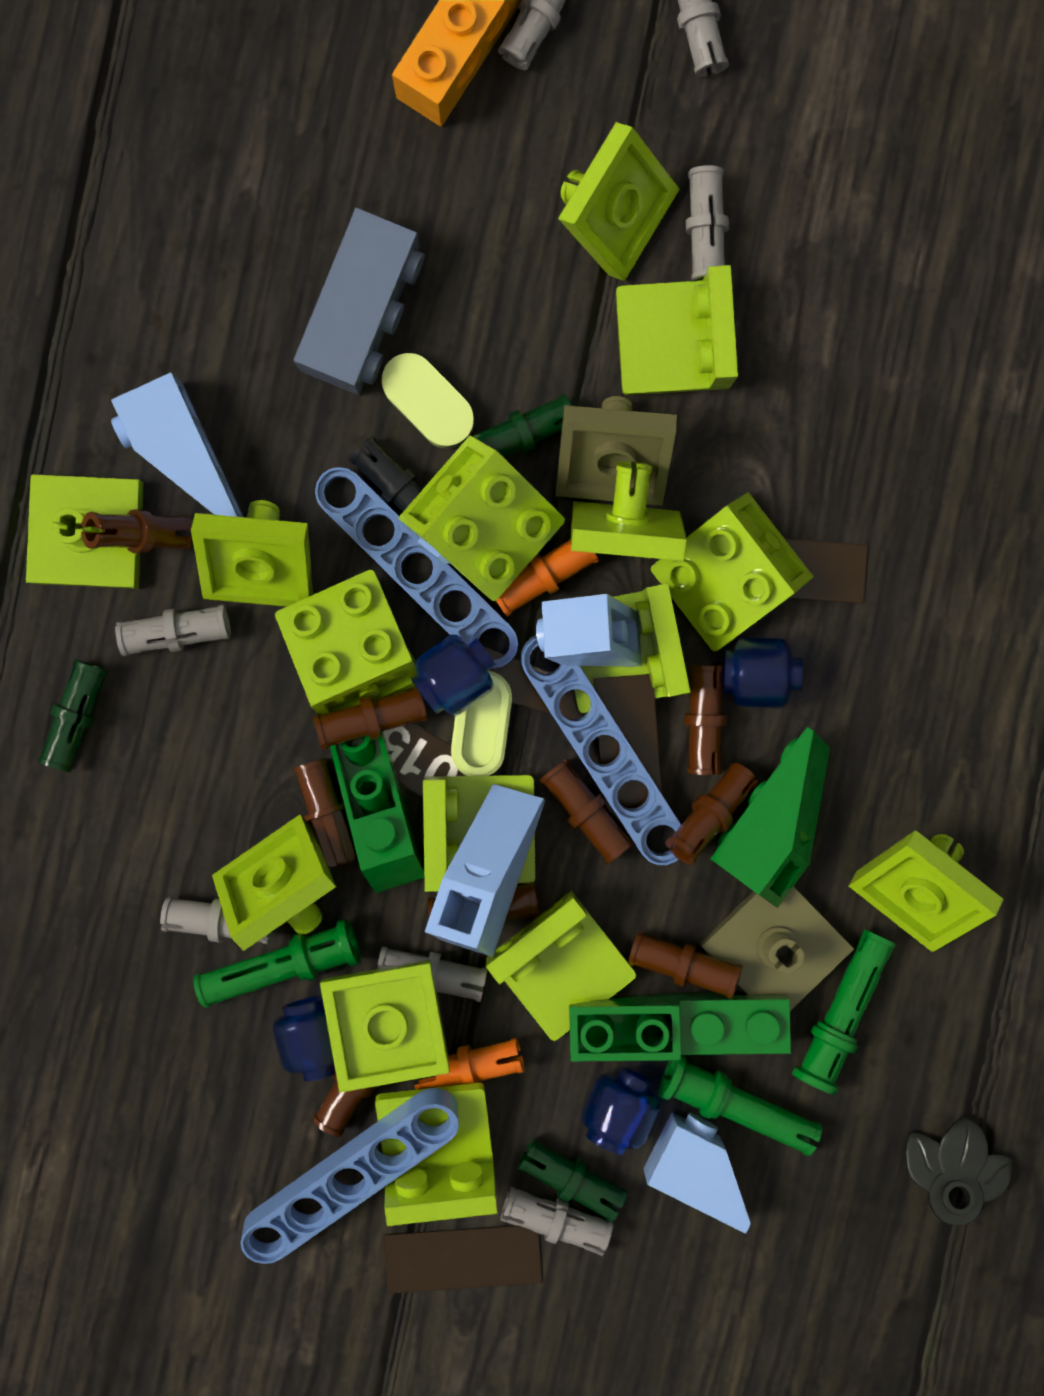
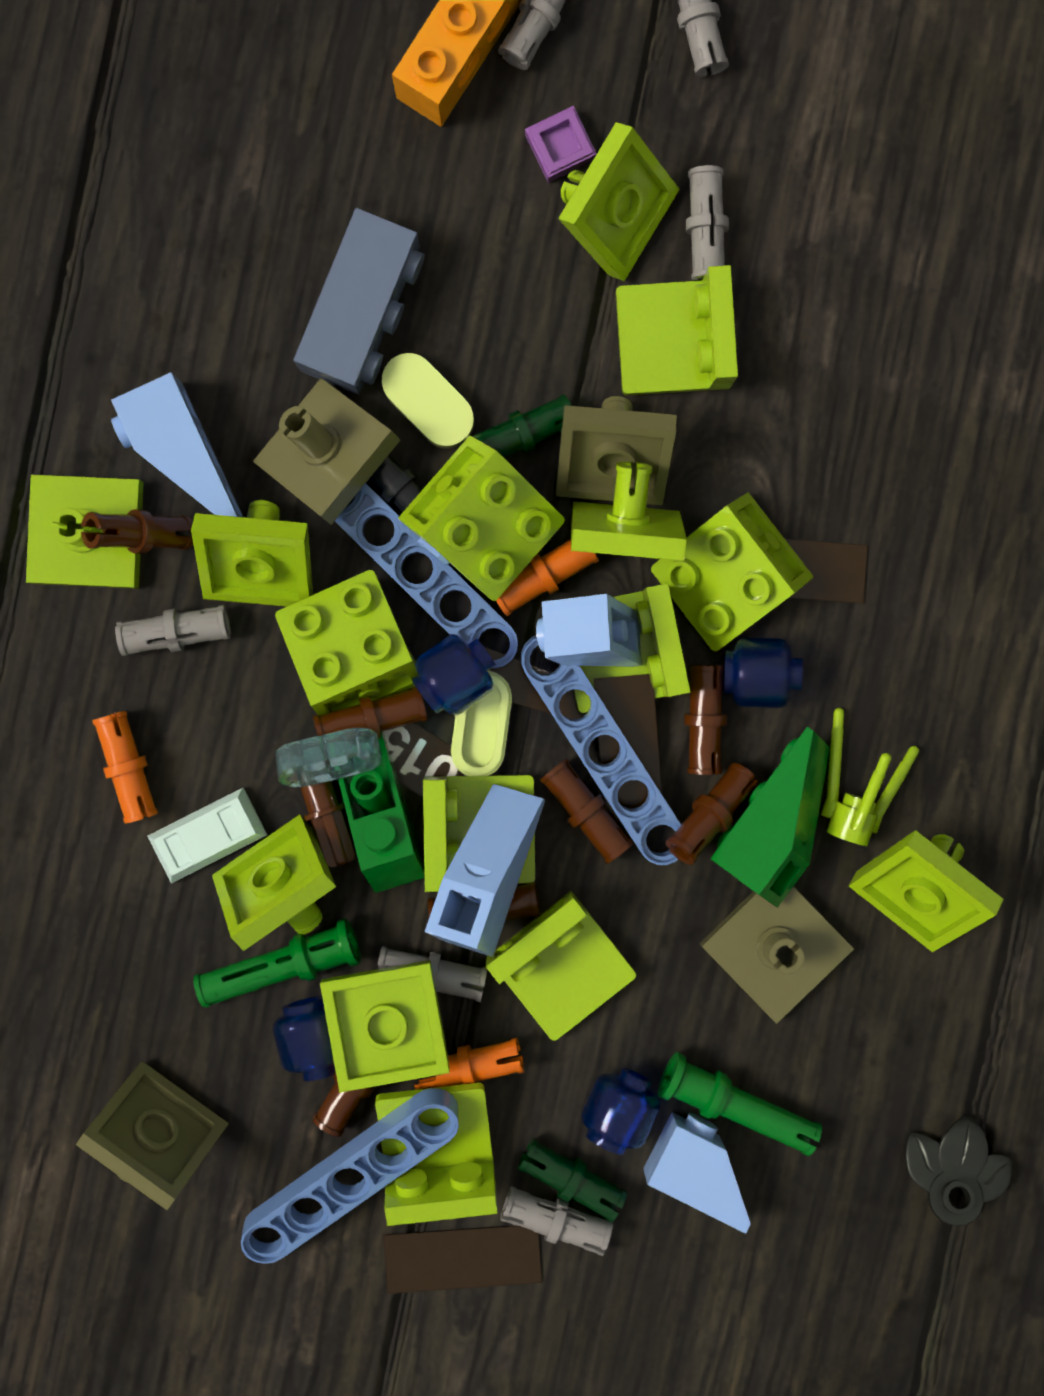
(72, 716): dark green pin -> none
(125, 766): none -> orange pin
(152, 1135): none -> olive tile
(198, 919): light grey pin -> none
(207, 835): none -> light aqua tile
(326, 450): none -> olive tile
(327, 757): none -> clear light blue beam
(560, 144): none -> medium lavender tile
(677, 1025): green slope -> none
(685, 964): reddish brown pin -> none
(835, 1035): green pin -> none
(860, 816): none -> lime plant

